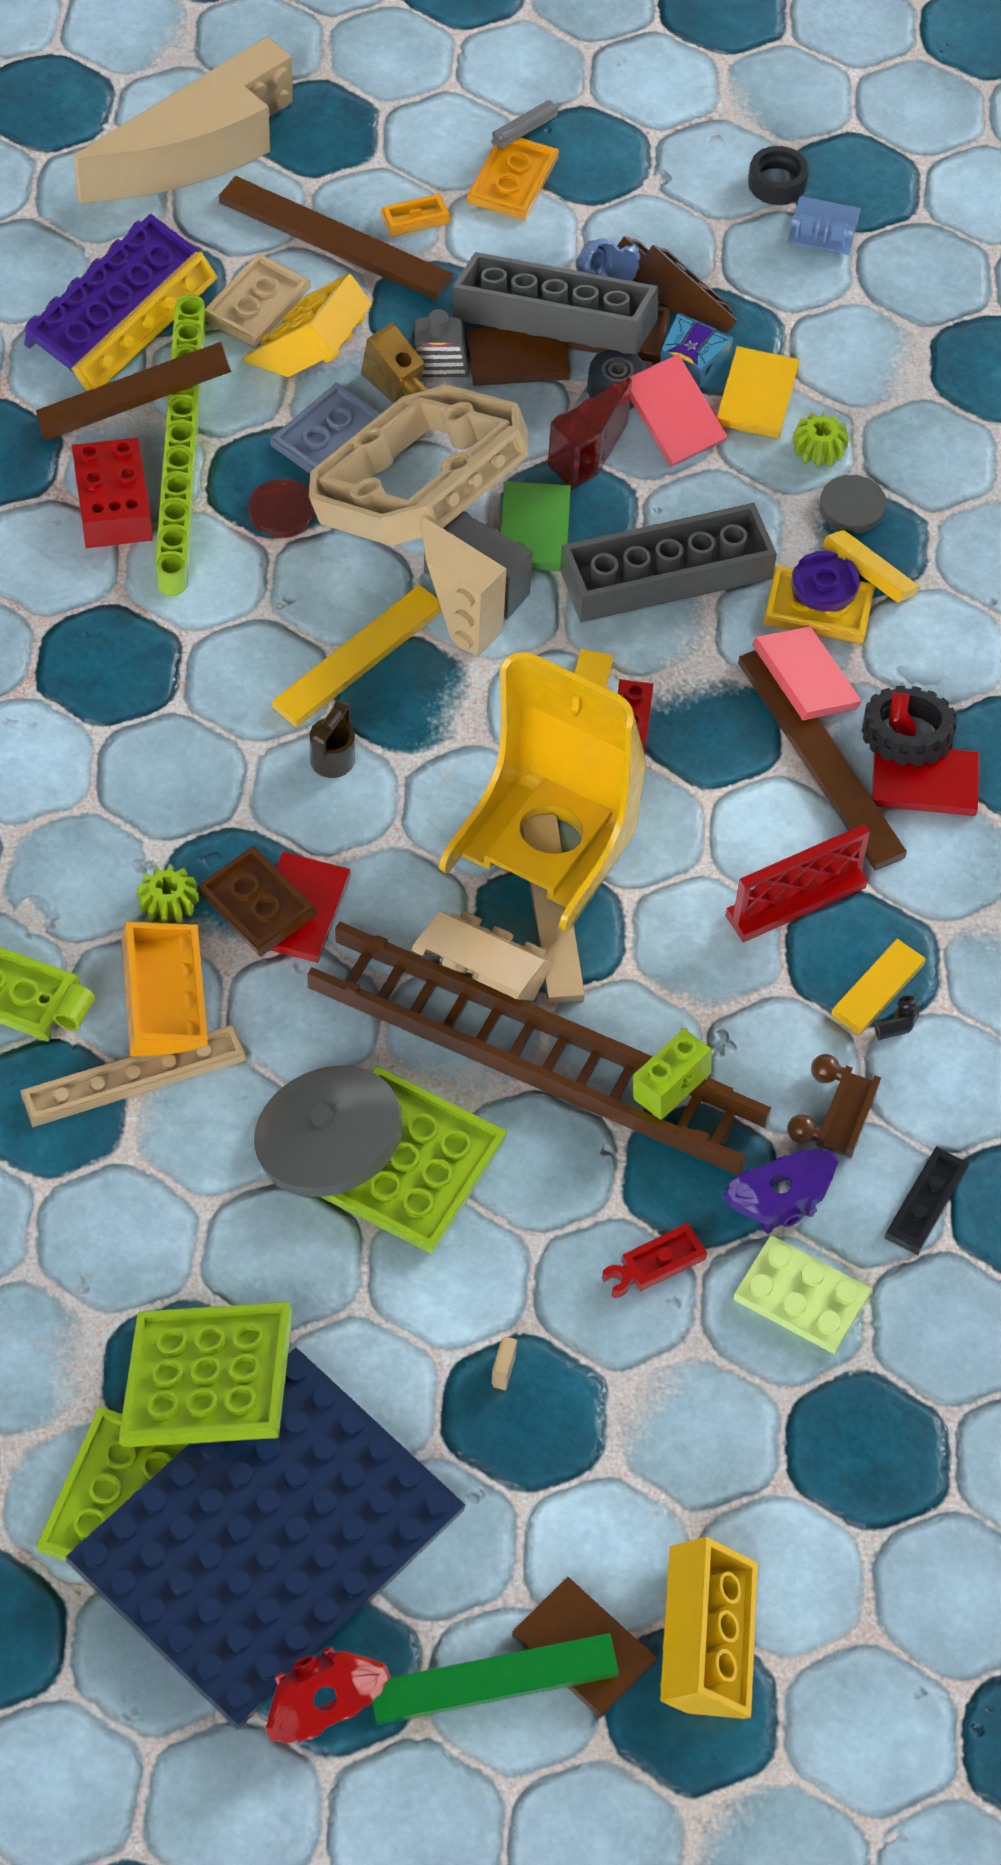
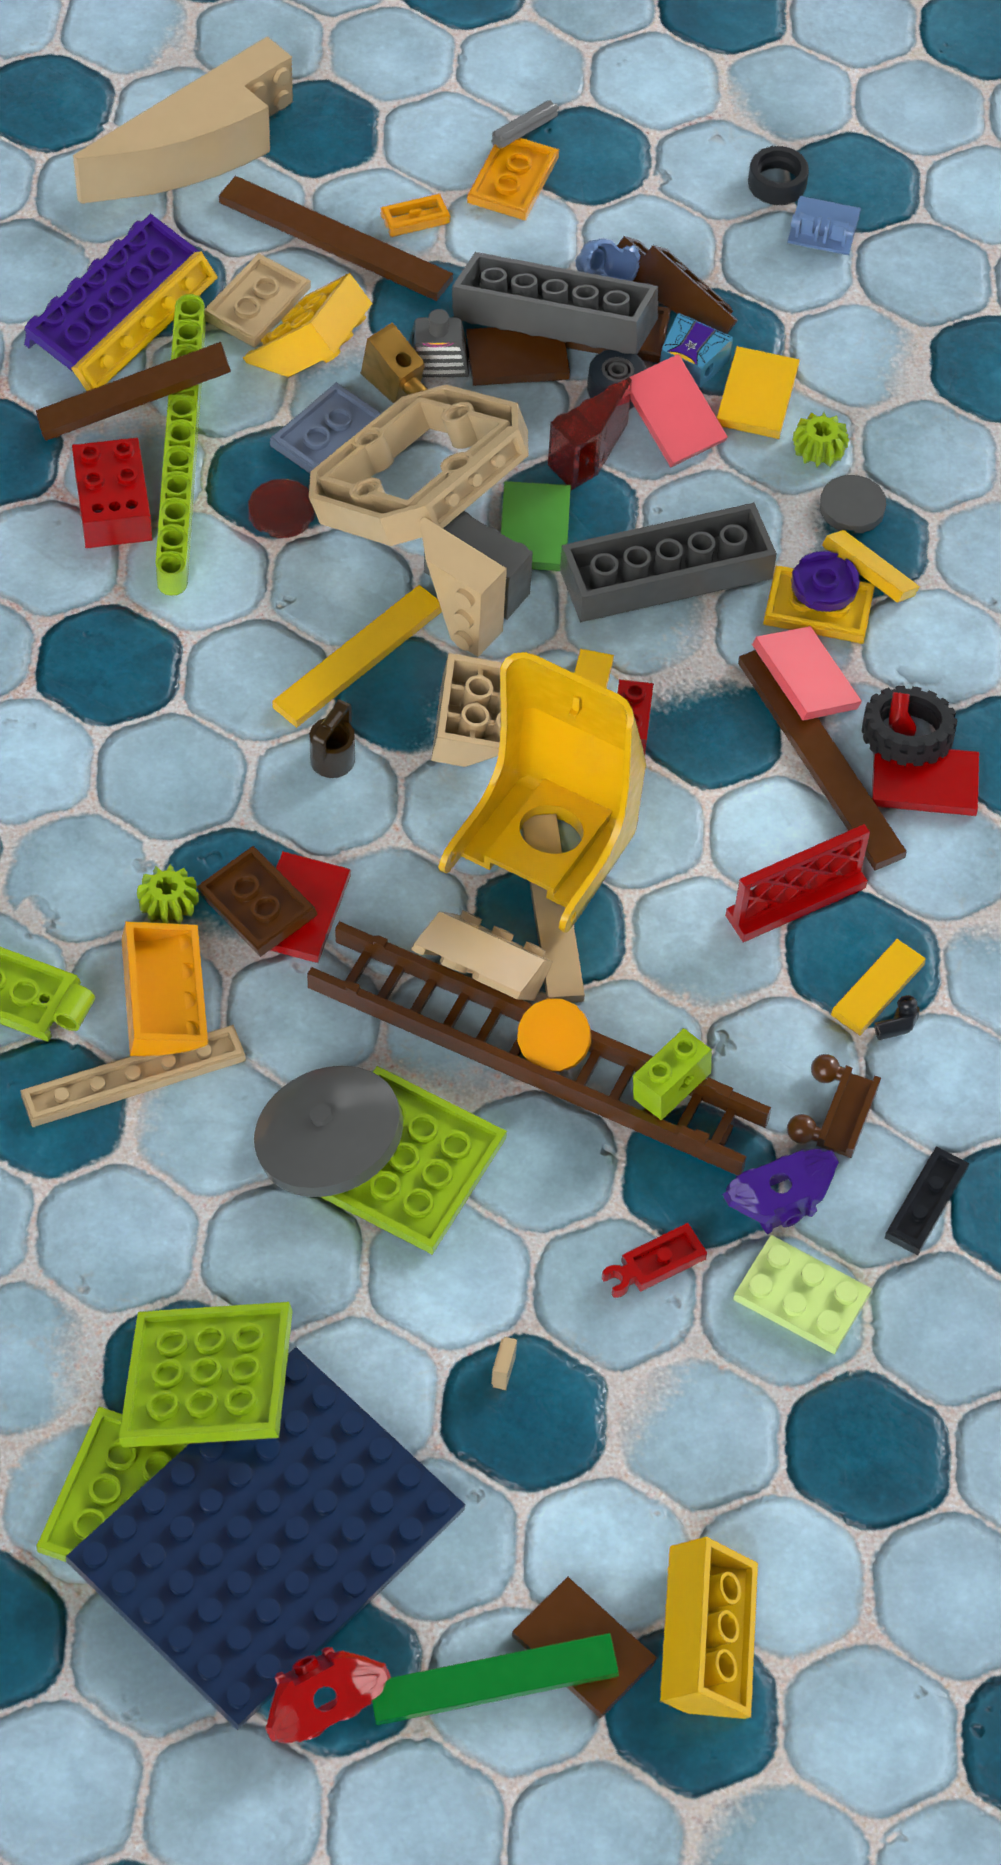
(468, 712): none -> tan wedge
(554, 1035): none -> light orange tile

